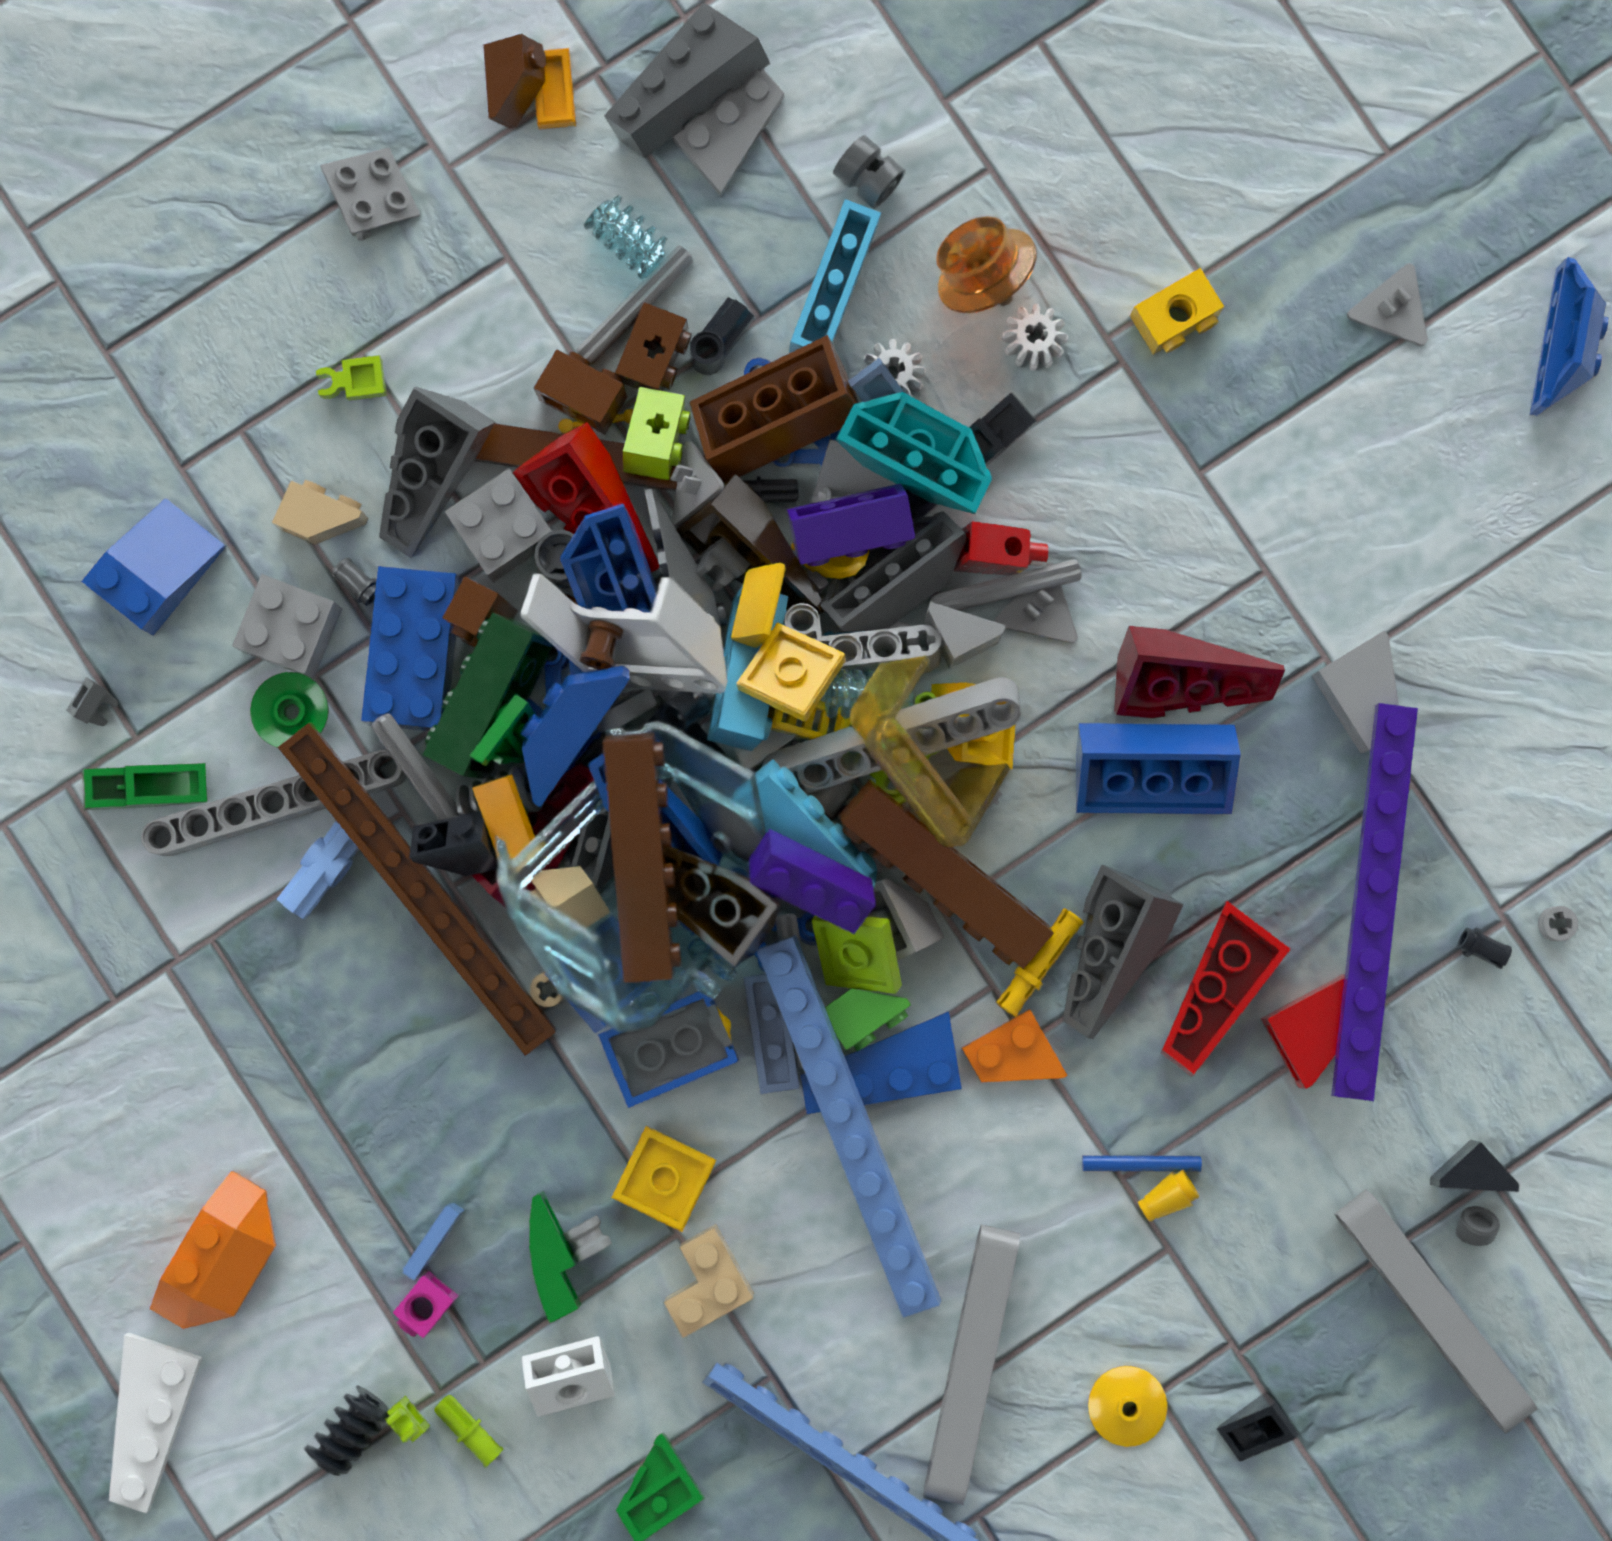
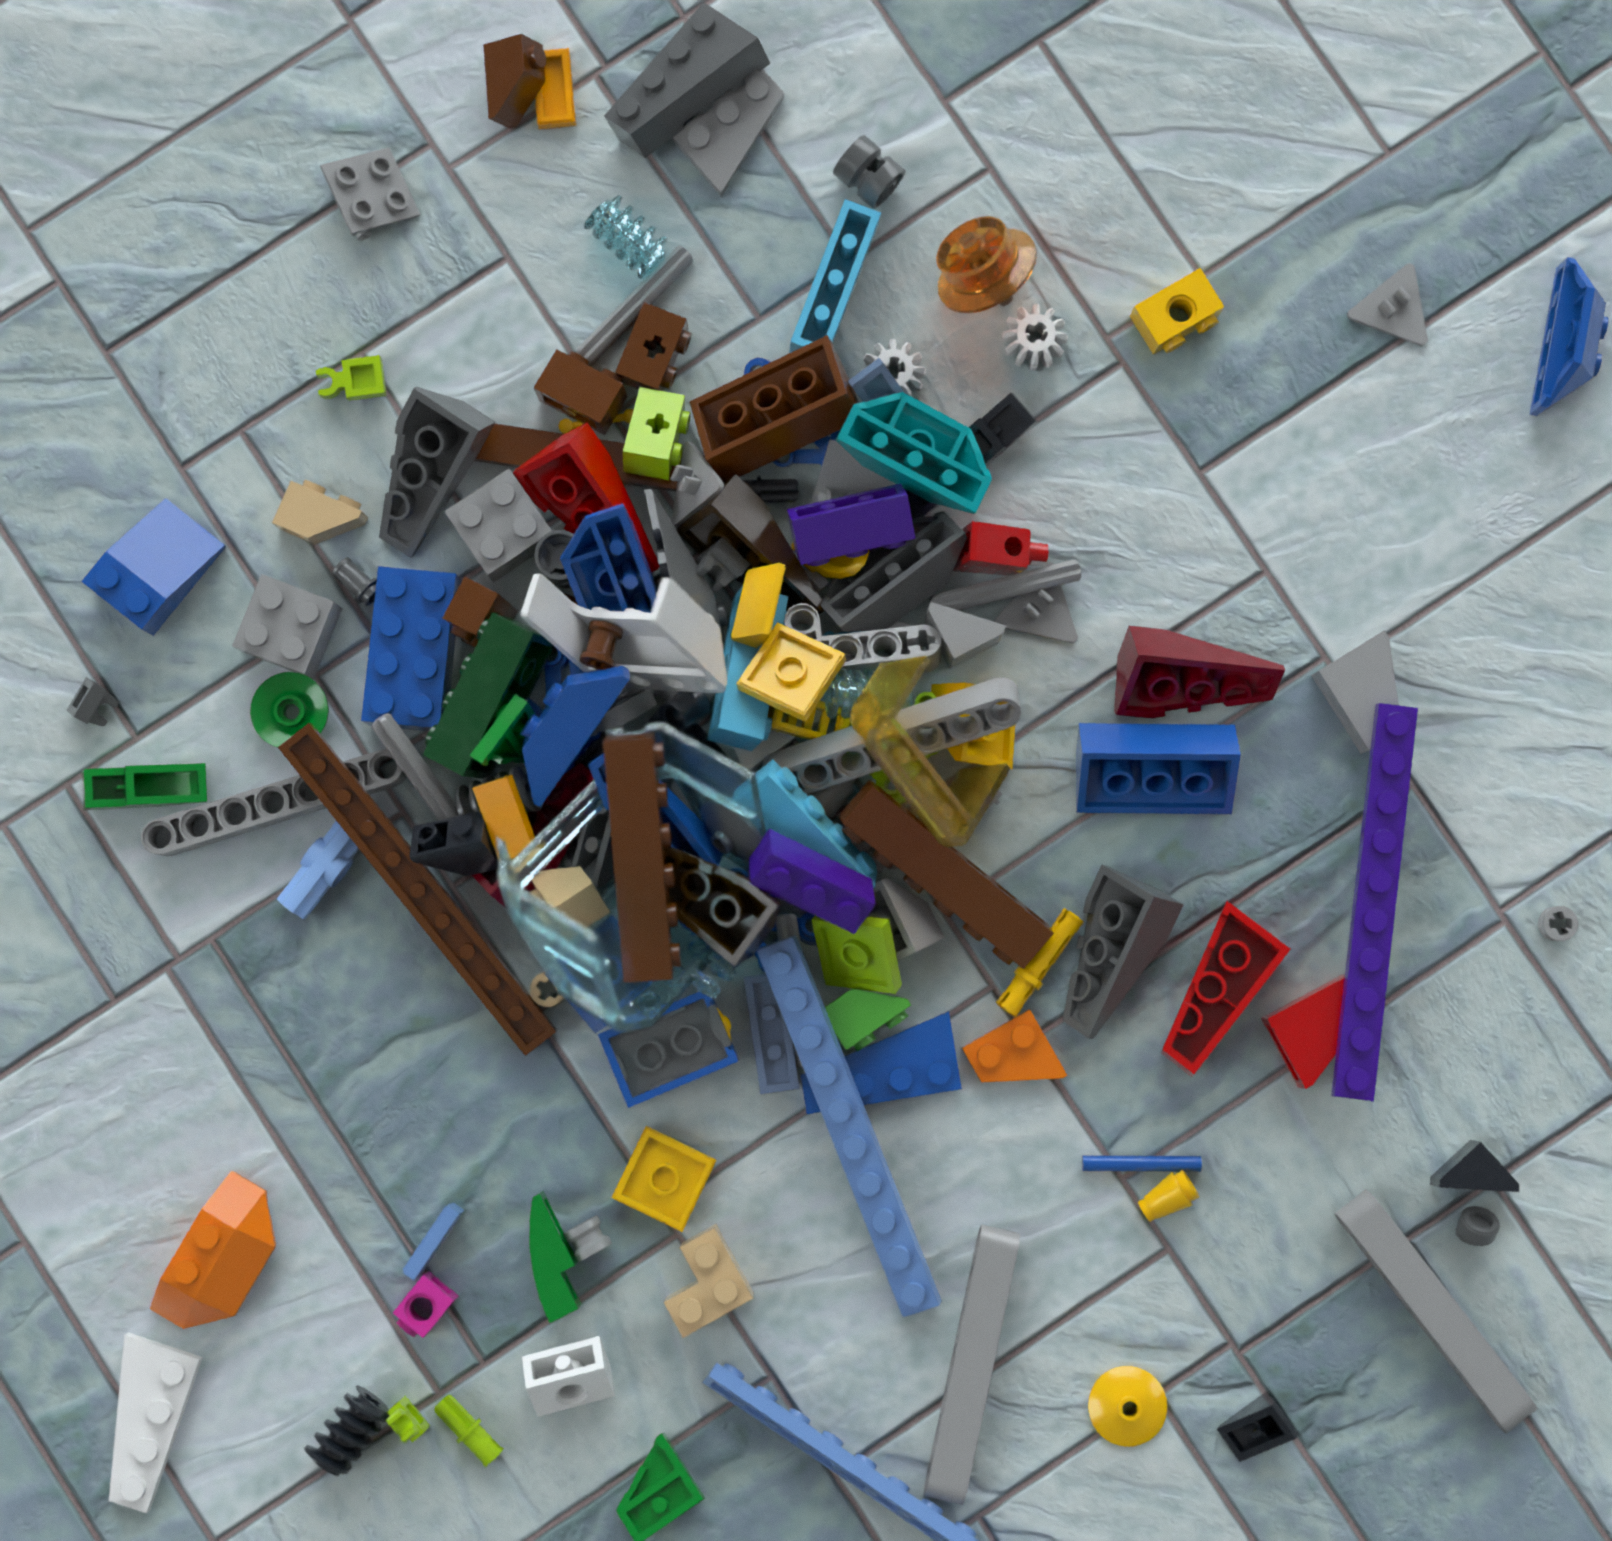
(721, 334): black piece -> none
(1483, 947): black pin -> none

